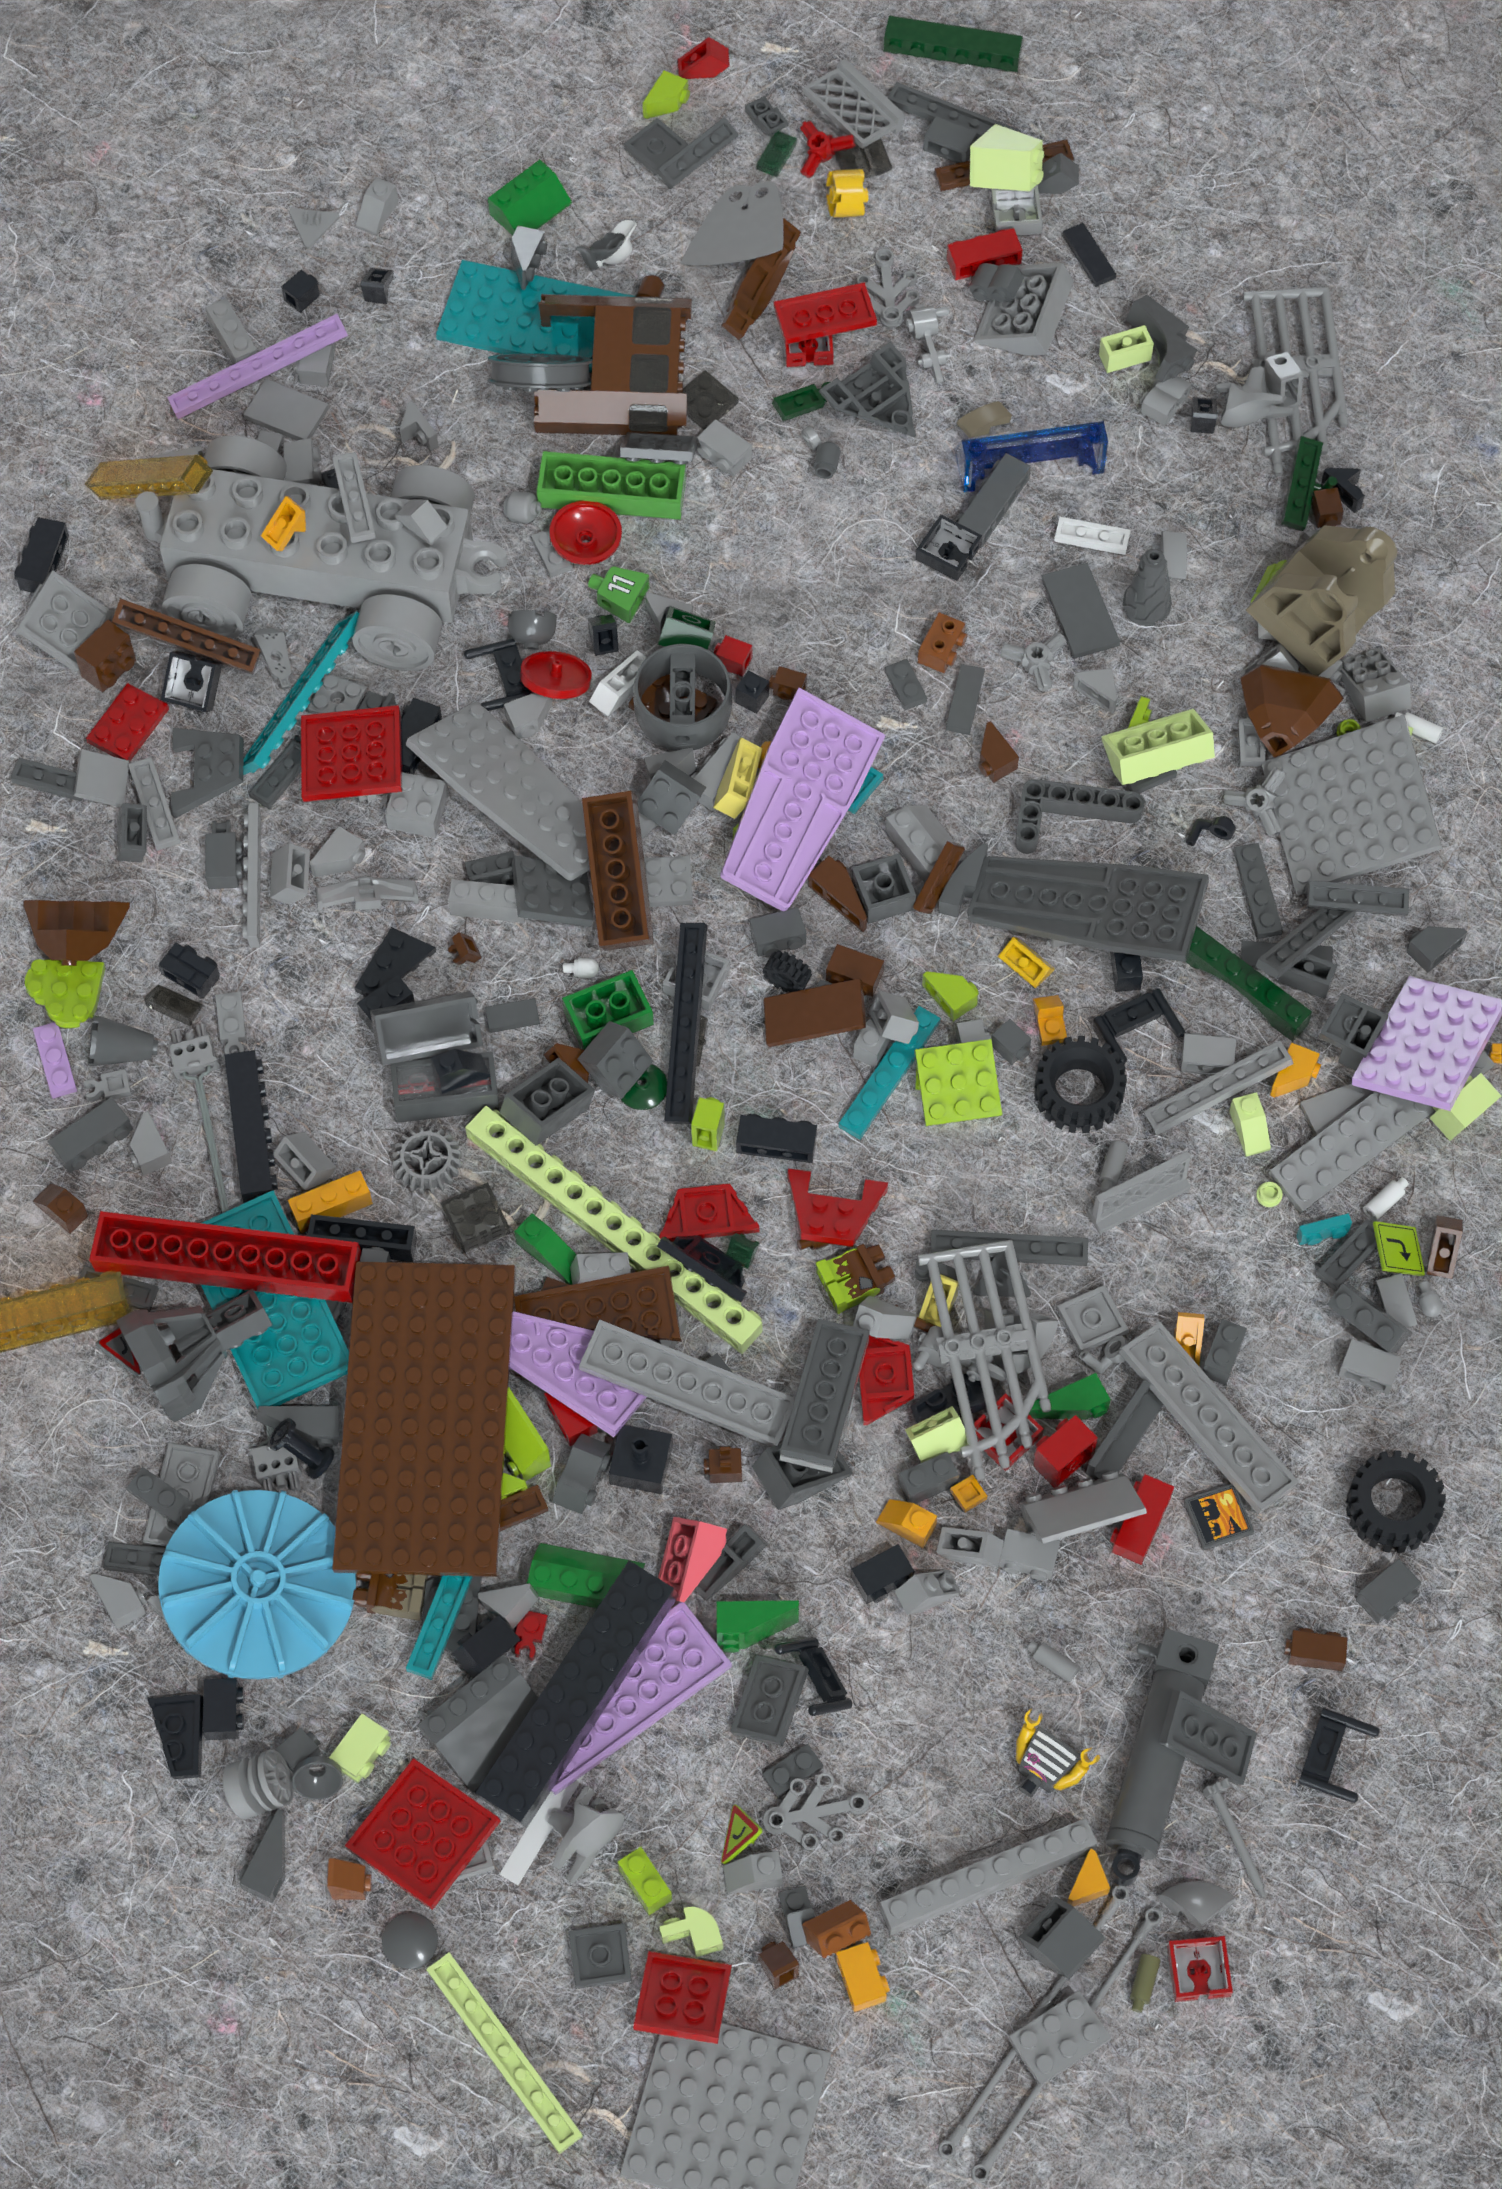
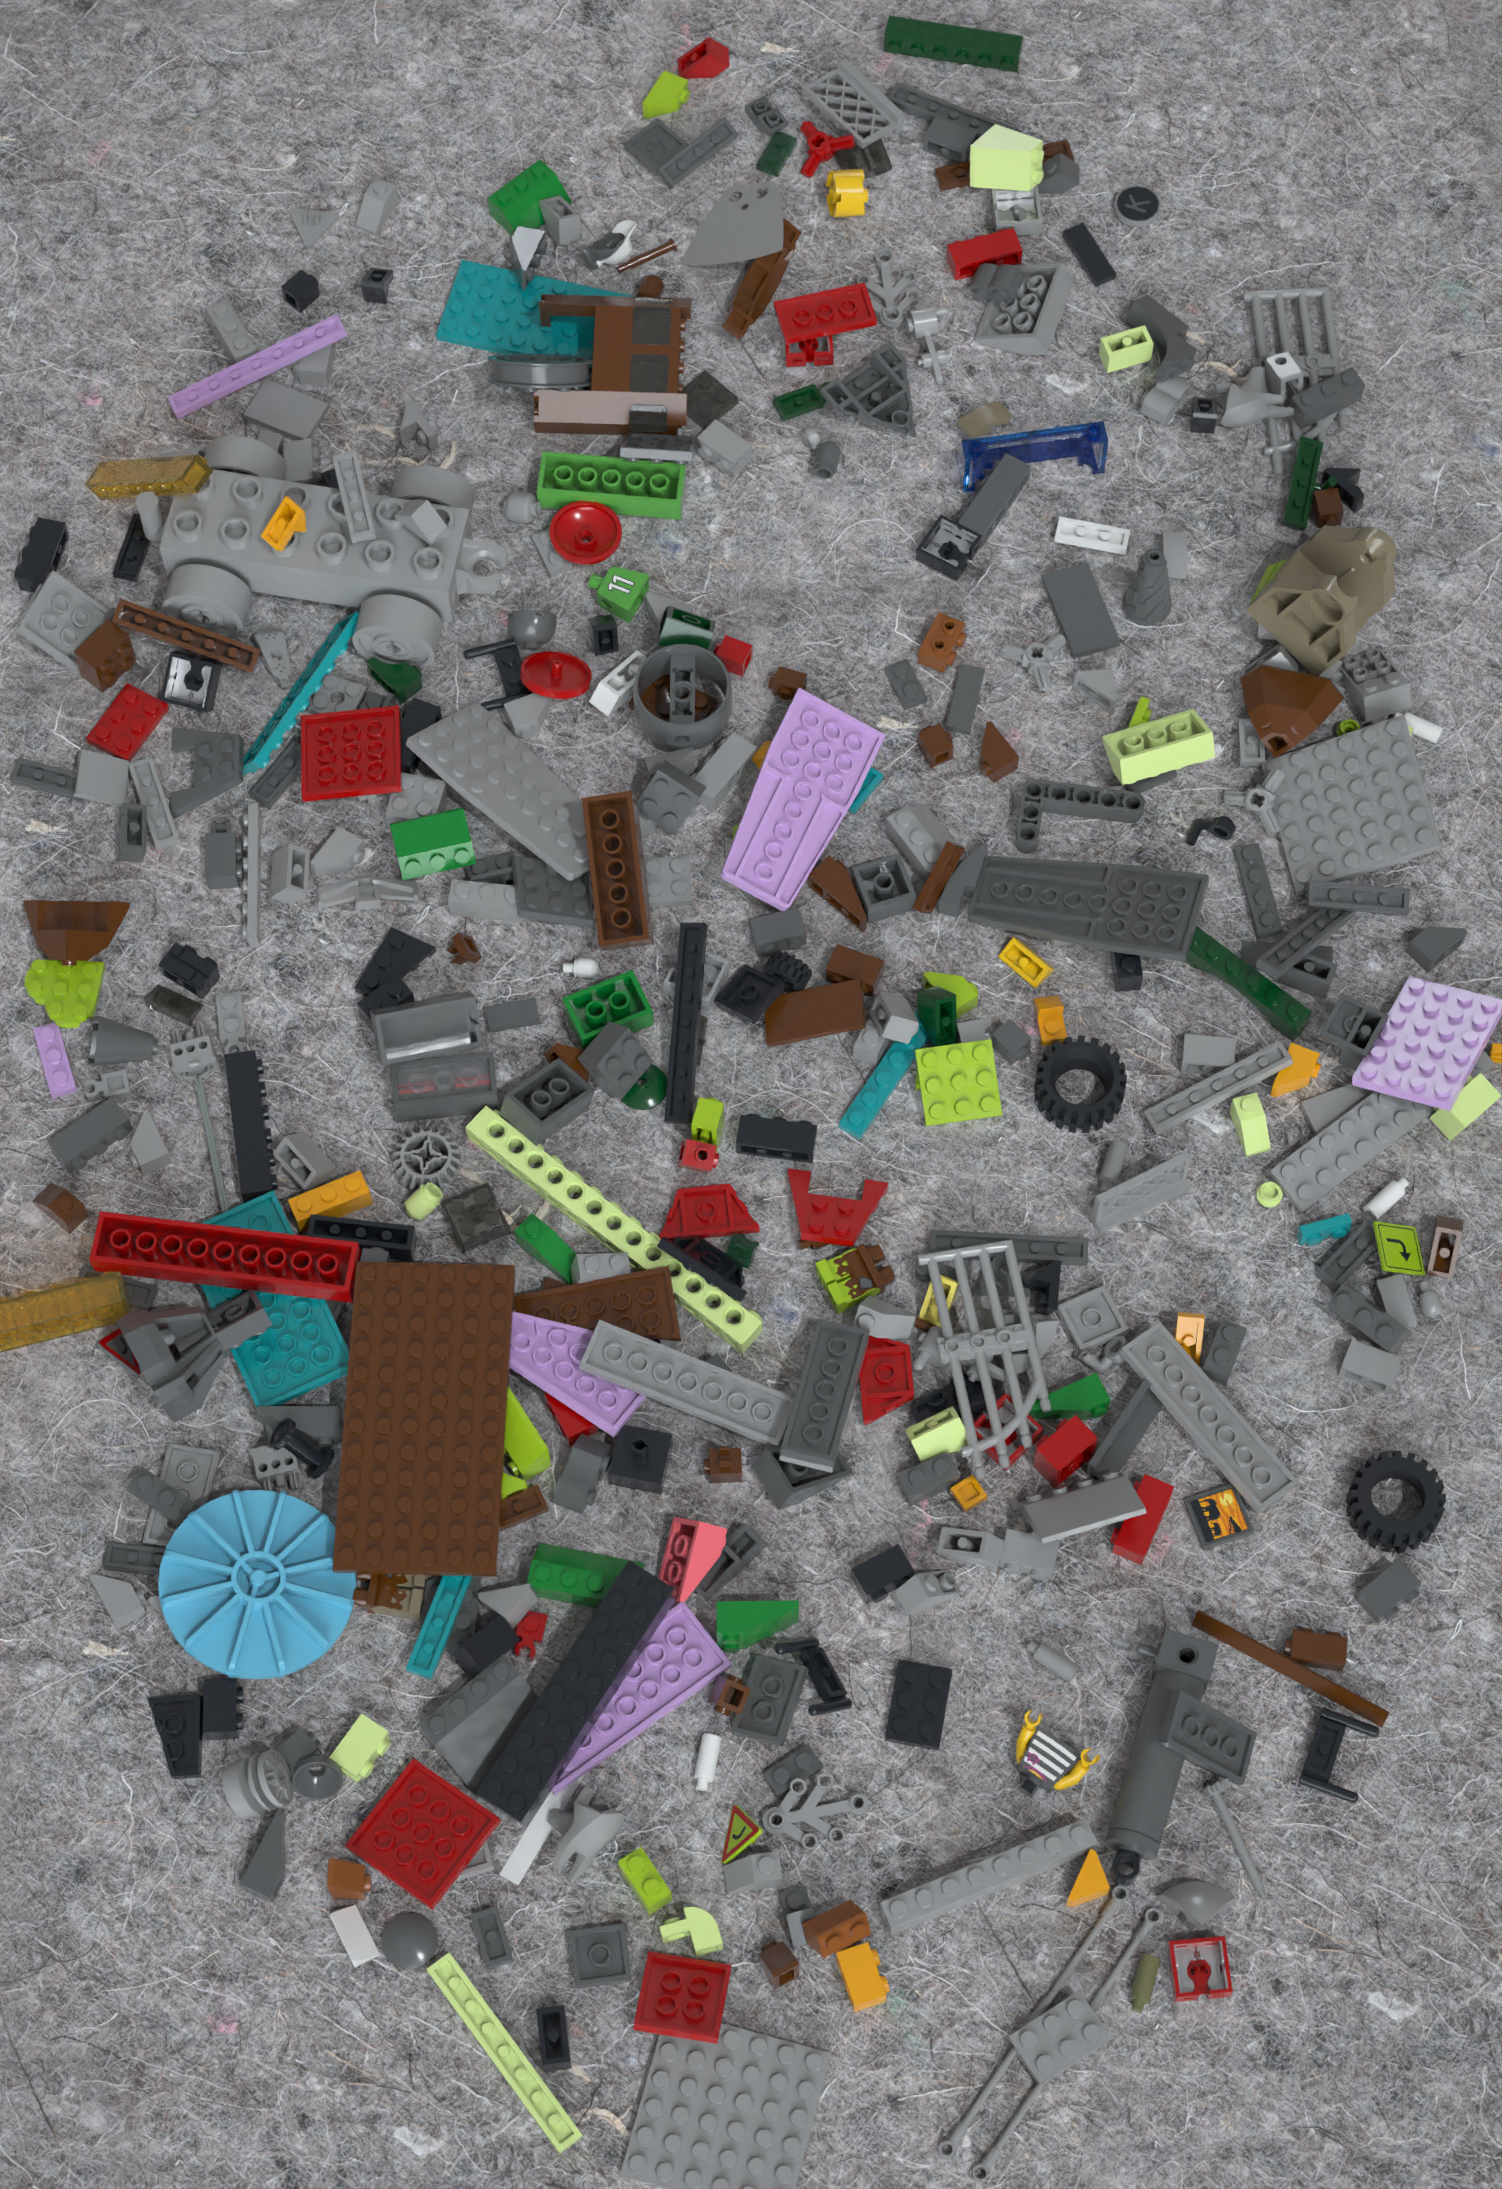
(132, 552): none -> black tile
(354, 1935): none -> white slope
(396, 678): none -> dark green arch
(423, 1201): none -> yellowish green brick
(432, 843): none -> green slope
(458, 1069): black slope -> none
(492, 1937): none -> dark grey plate
(553, 2038): none -> black brick
(561, 220): none -> light grey slope
(647, 256): none -> reddish brown piece
(689, 1156): none -> red brick
(707, 1760): none -> white cylinder
(729, 1695): none -> reddish brown brick
(738, 779): light yellow slope -> none
(749, 994): none -> black plate
(752, 692): black brick -> none
(908, 1521): light orange slope -> none
(918, 1705): none -> black plate
(935, 745): none -> reddish brown brick
(938, 1015): none -> dark green slope
(1047, 1285): none -> black slope
(1061, 1938): dark grey slope -> none
(1133, 1015): black plate -> none
(1137, 206): none -> black tile
(1290, 1668): none -> reddish brown piece
(1327, 397): none -> dark grey brick

